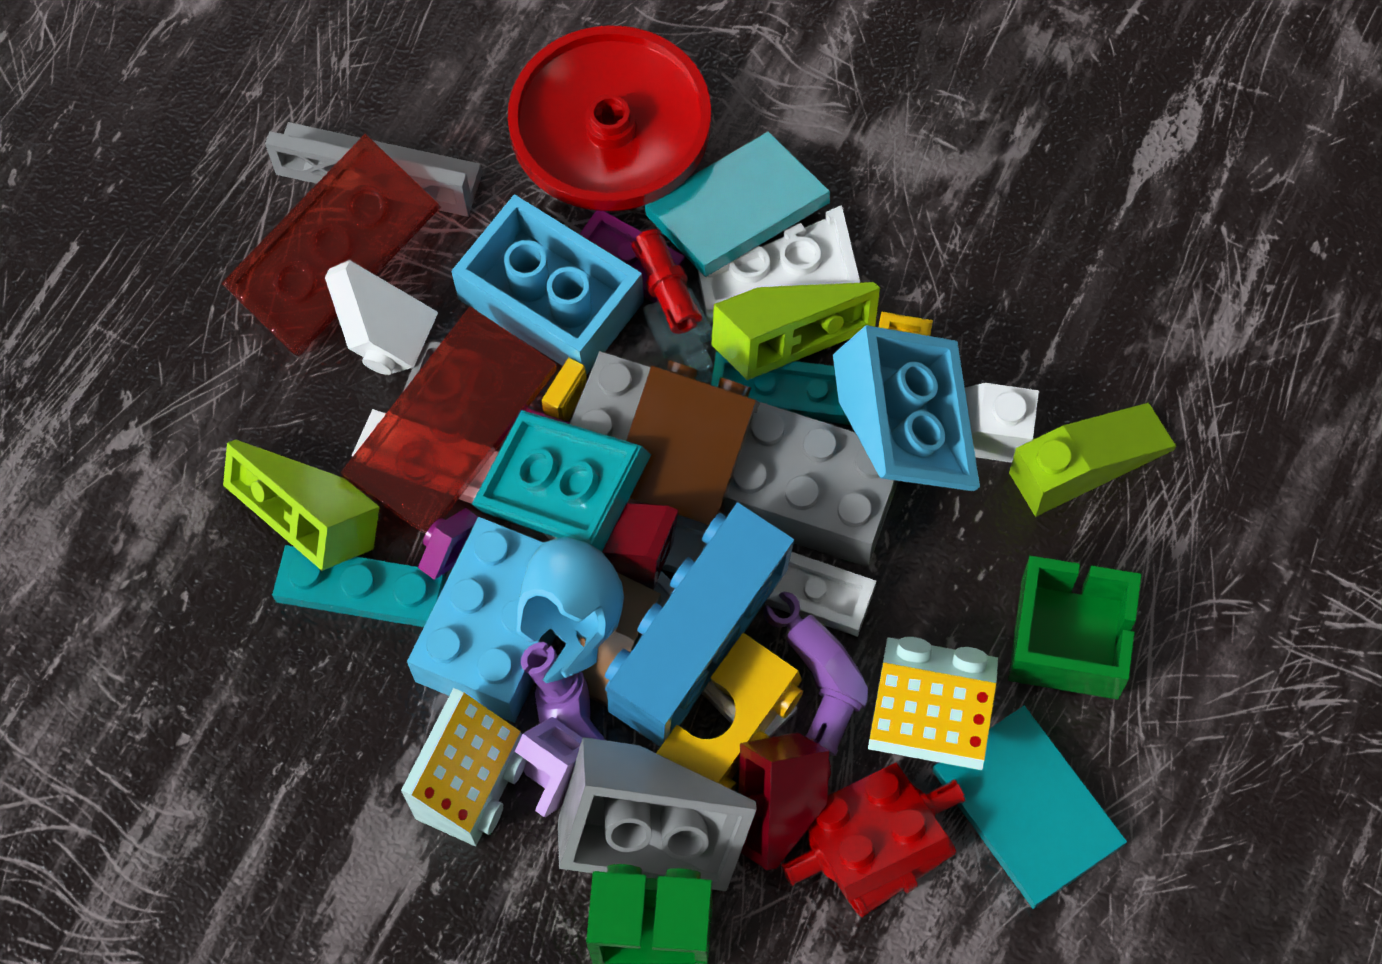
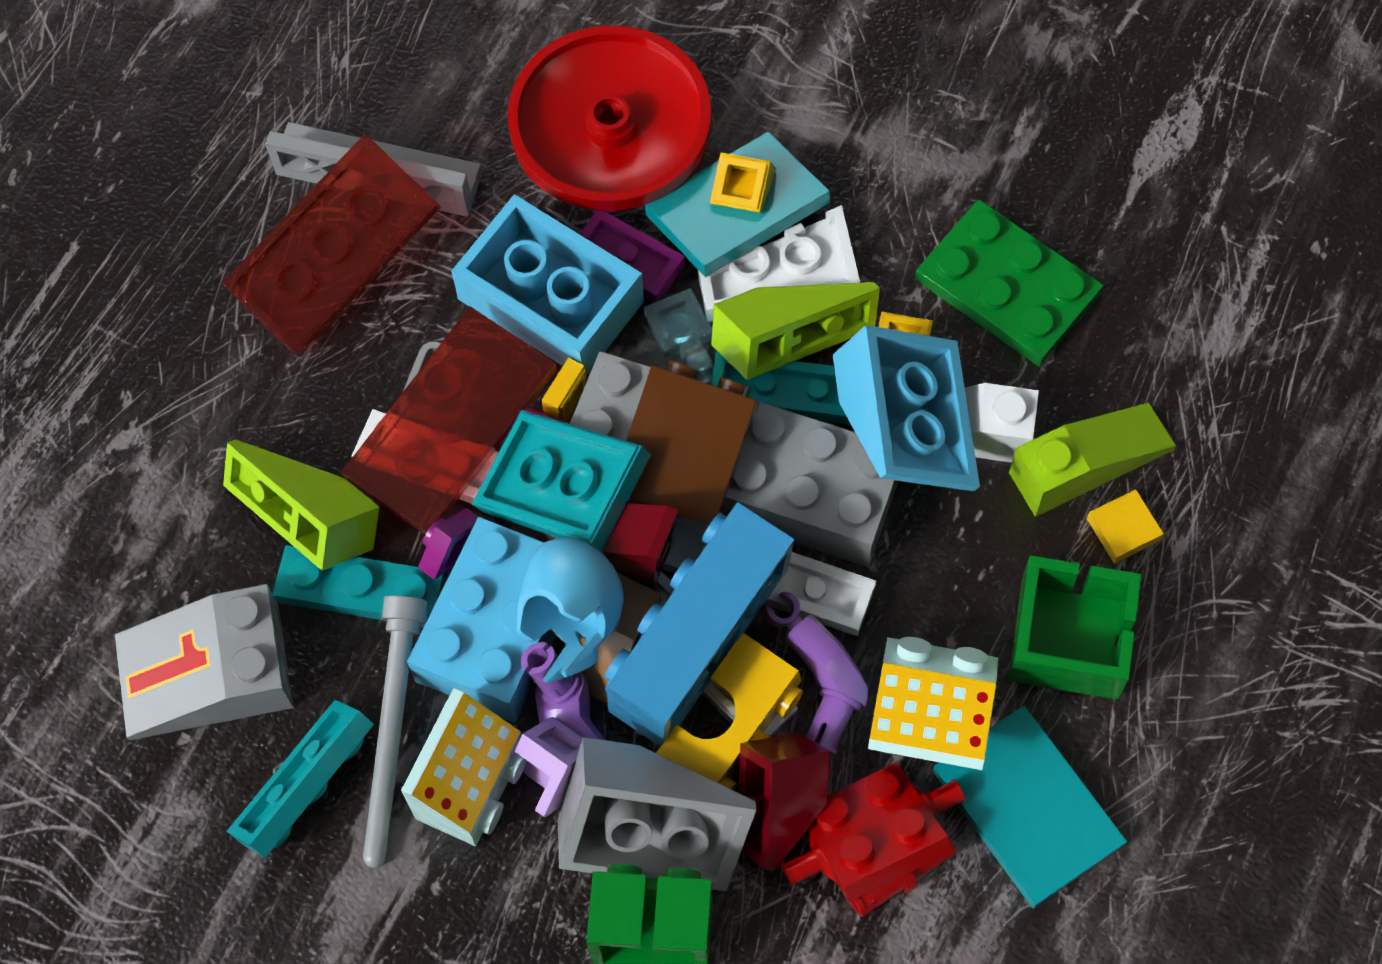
(204, 664): none -> light grey slope
(300, 778): none -> teal plate
(378, 318): white slope -> none
(403, 619): none -> light grey piece
(666, 281): red pin -> none
(742, 182): none -> yellow slope
(1008, 282): none -> green plate
(1125, 526): none -> yellow tile

